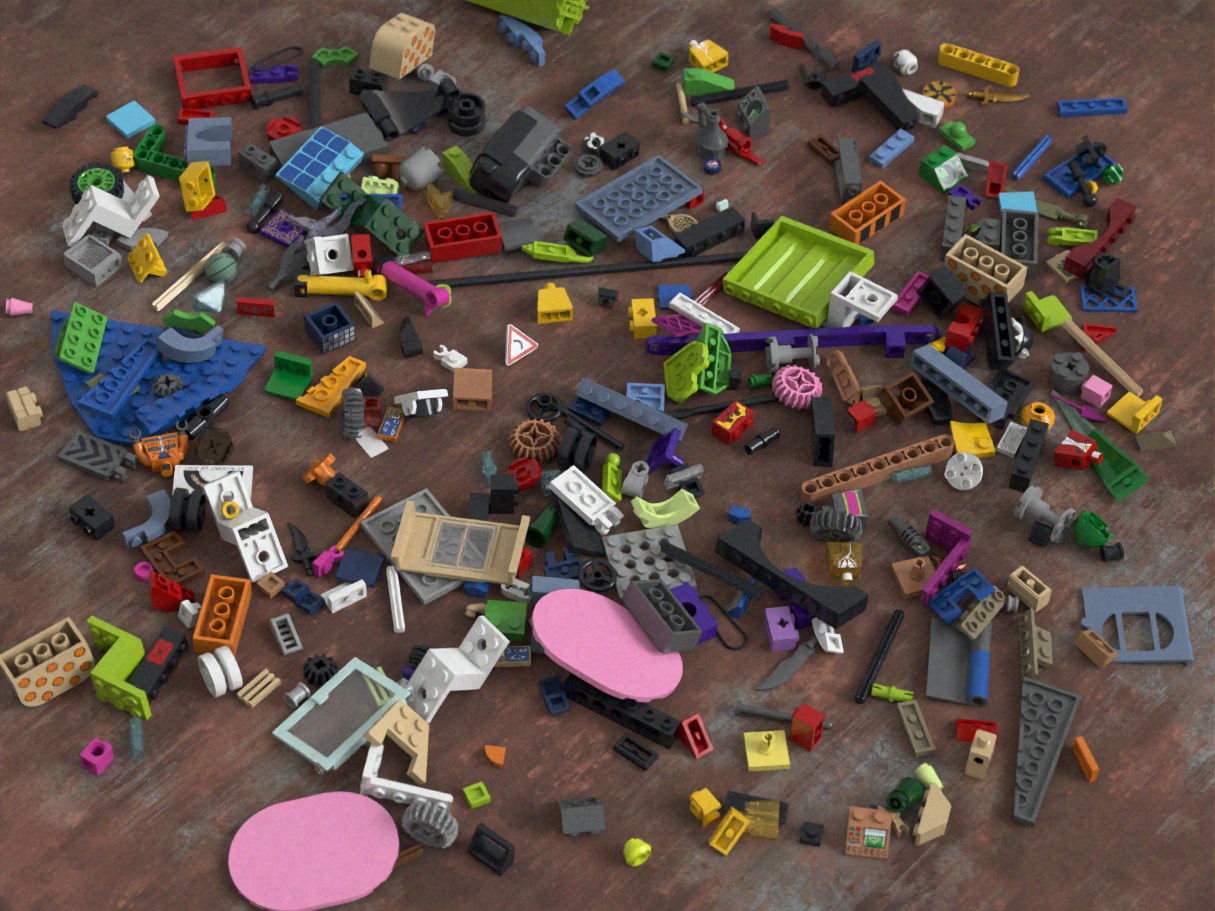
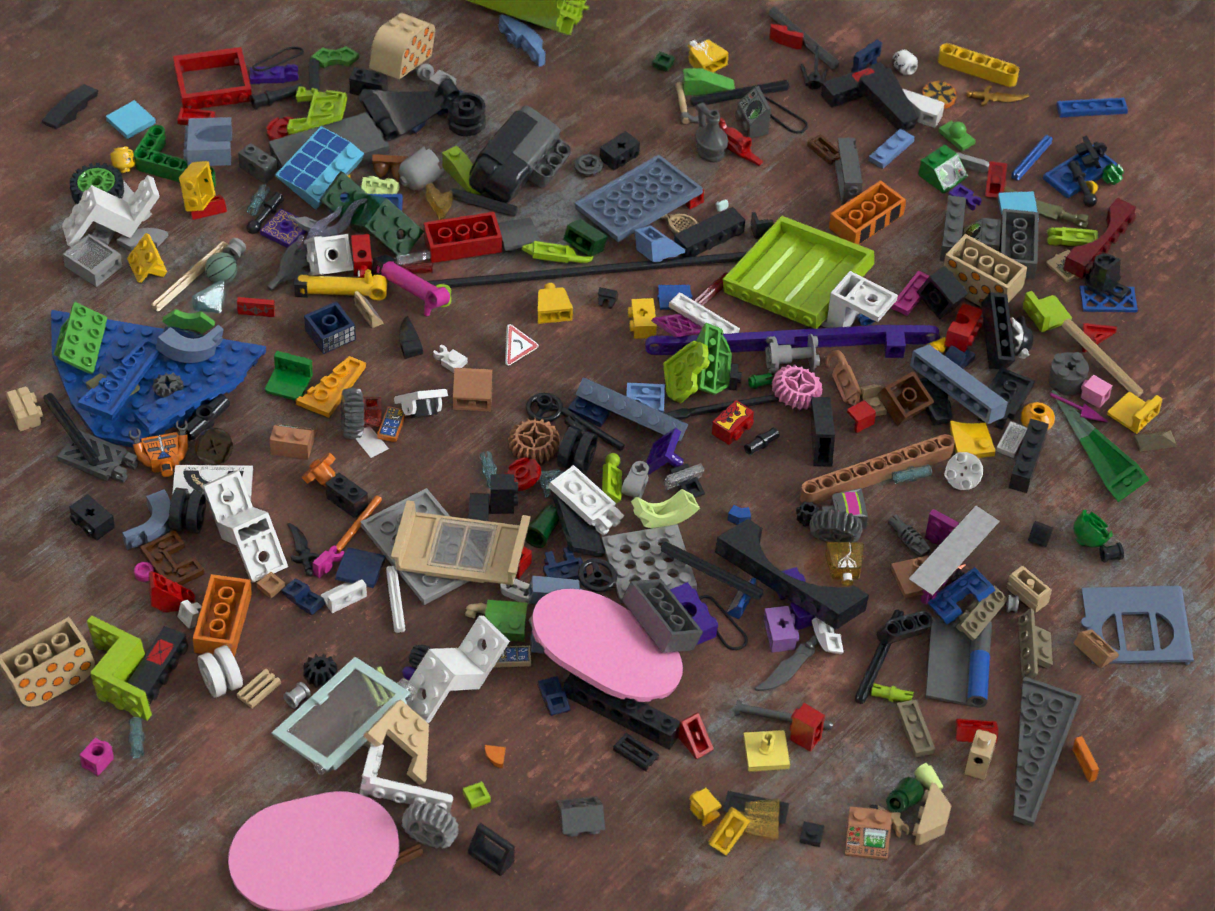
(18, 307): bright pink cone -> none
(71, 429): none -> black axle
(223, 509): yellow axle -> none
(282, 620): light grey slope -> none
(292, 441): none -> nougat slope
(324, 109): none -> lime wing
(369, 385): black panel -> none
(477, 588): blue piece -> none
(592, 143): dark grey brick -> none
(594, 93): blue slope -> none
(636, 852): neon yellow cone -> none
(712, 166): dark blue tile -> none
(794, 131): none -> black piece
(904, 627): none -> black beam
(954, 550): none -> flat silver sticker
(1038, 509): light grey piece -> none
(1077, 452): red torso -> none

